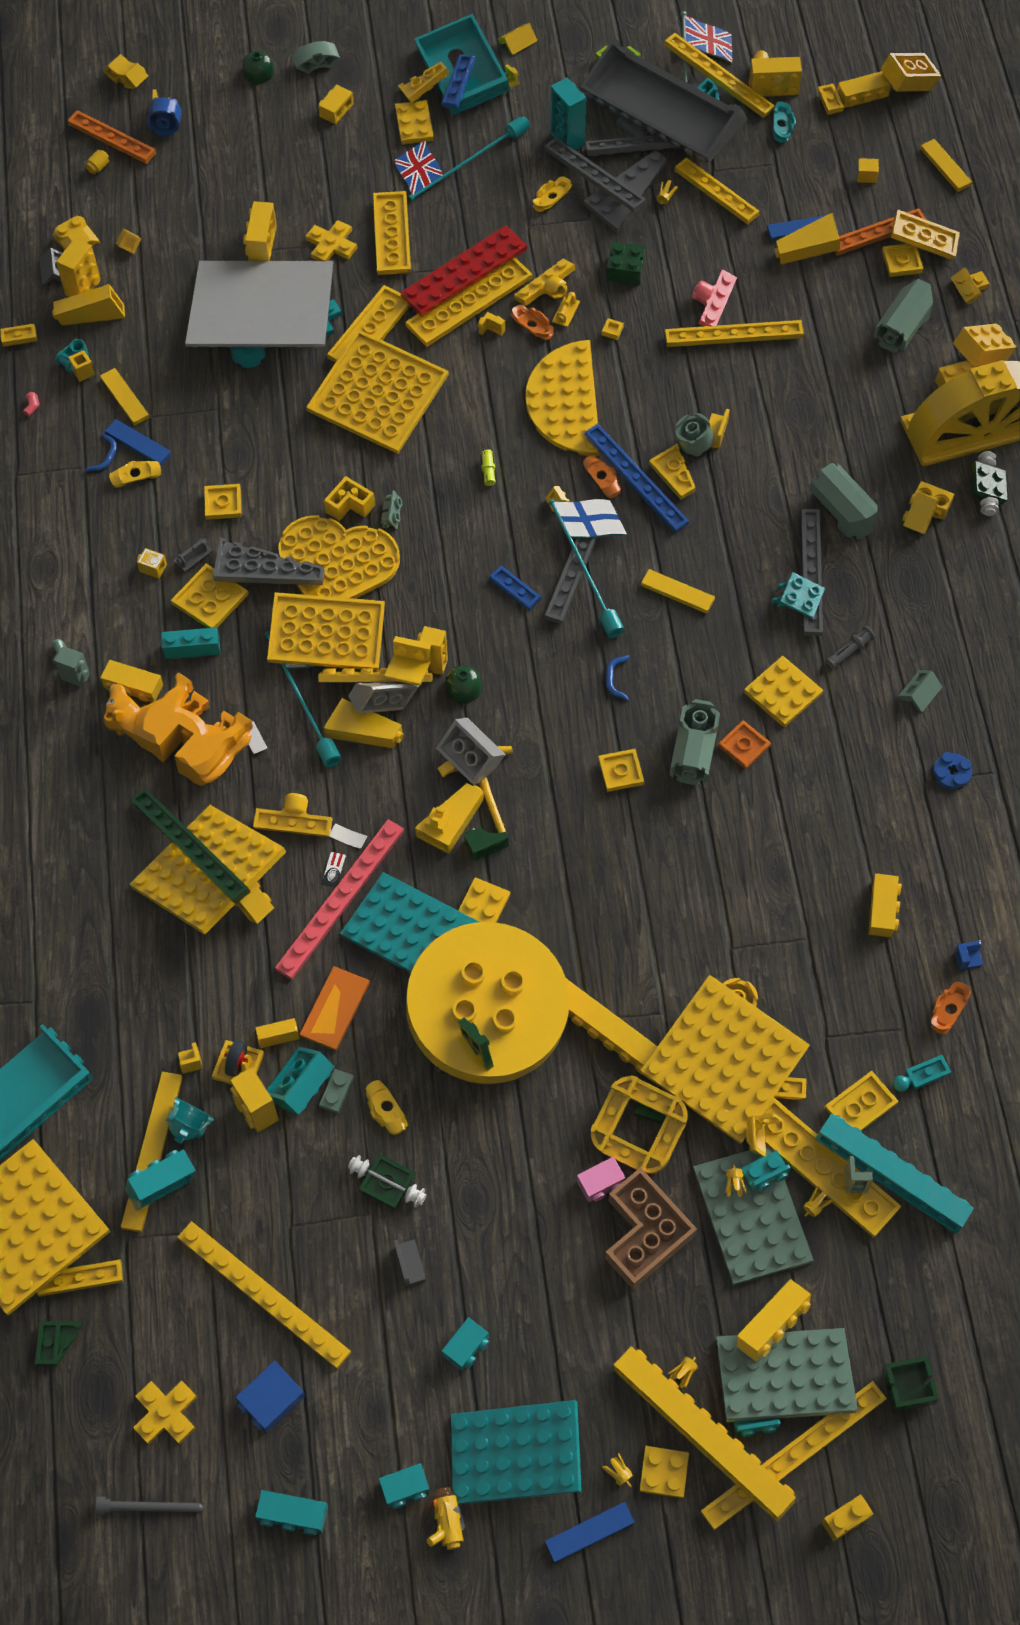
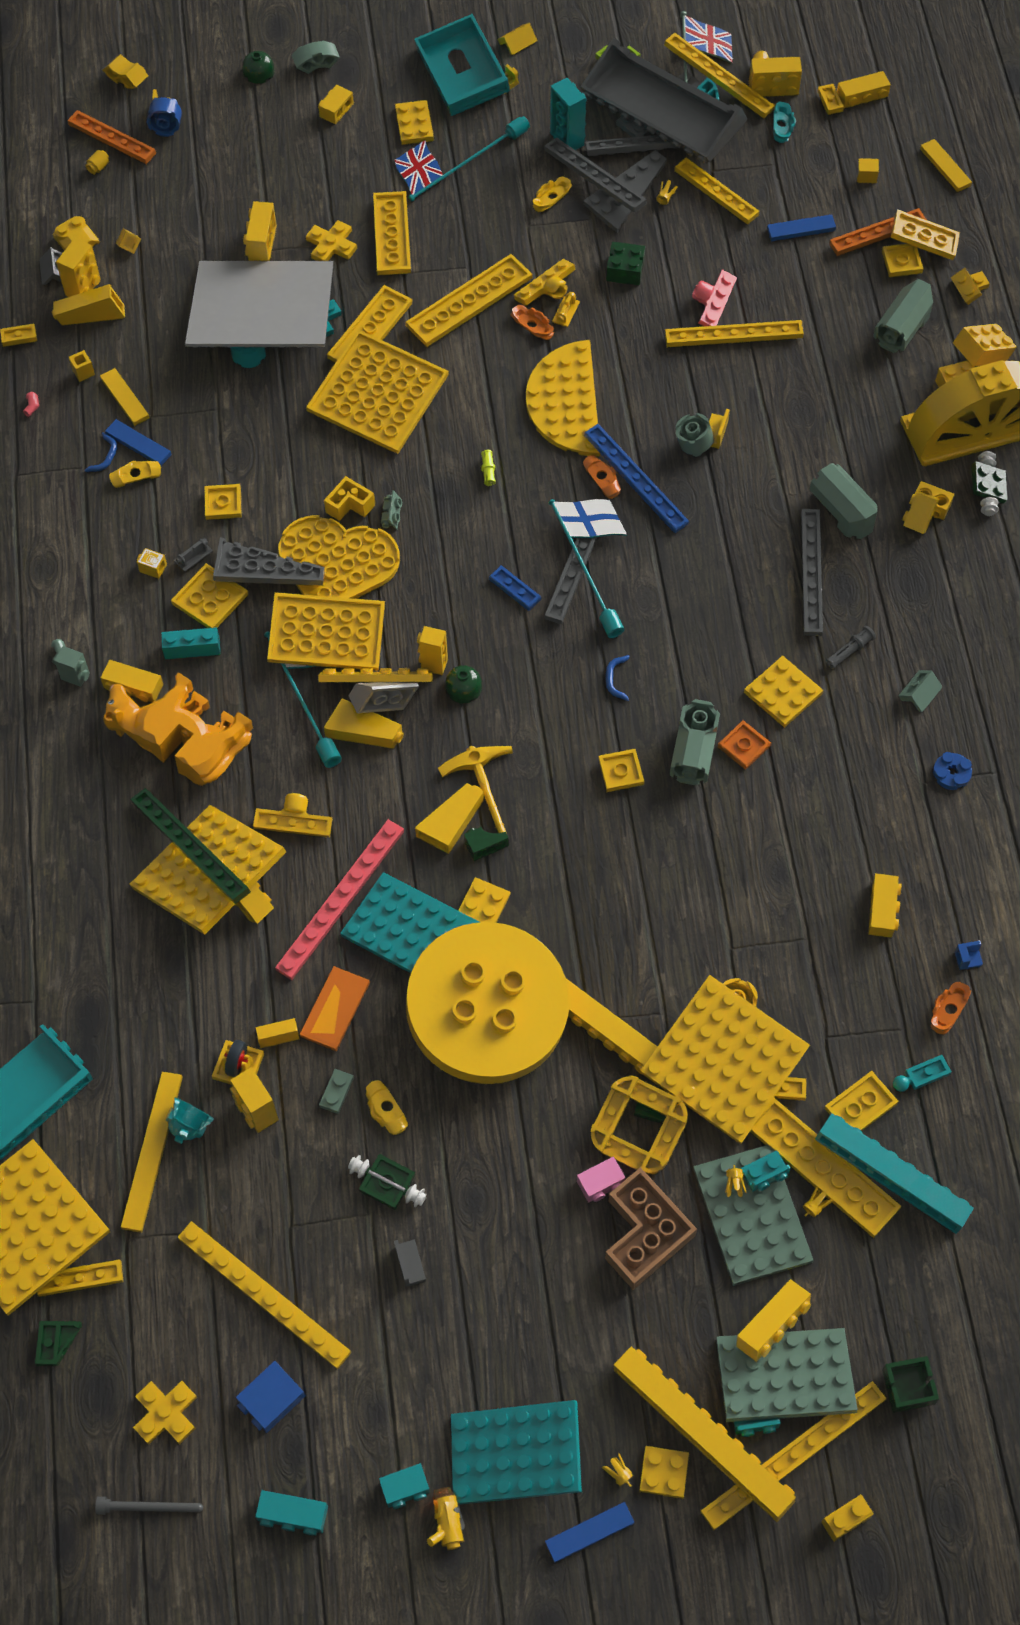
(74, 347): teal piece -> none
(159, 1179): teal brick -> none
(190, 1059): yellow panel -> none
(256, 743): white sticker -> none
(300, 1080): teal slope -> none
(333, 869): sticker -> none
(347, 836): white sticker -> none
(409, 661): yellow bracket -> none
(419, 85): yellow wing -> none
(438, 819): yellow tile -> none
(458, 81): blue tile -> none
(463, 271): red plate -> none
(466, 1344): teal brick -> none
(470, 750): light grey slope -> none
(477, 1042): dark green wing -> none
(492, 323): yellow bracket -> none
(557, 495): yellow tile -> none
(612, 329): yellow plate -> none
(672, 470): yellow wing -> none
(677, 591): yellow tile -> none
(685, 1369): yellow piece -> none
(756, 1134): yellow piece -> none
(800, 595): teal plate -> none
(810, 241): yellow slope -> none
(856, 1181): sand green panel -> none
(910, 72): yellow brick -> none

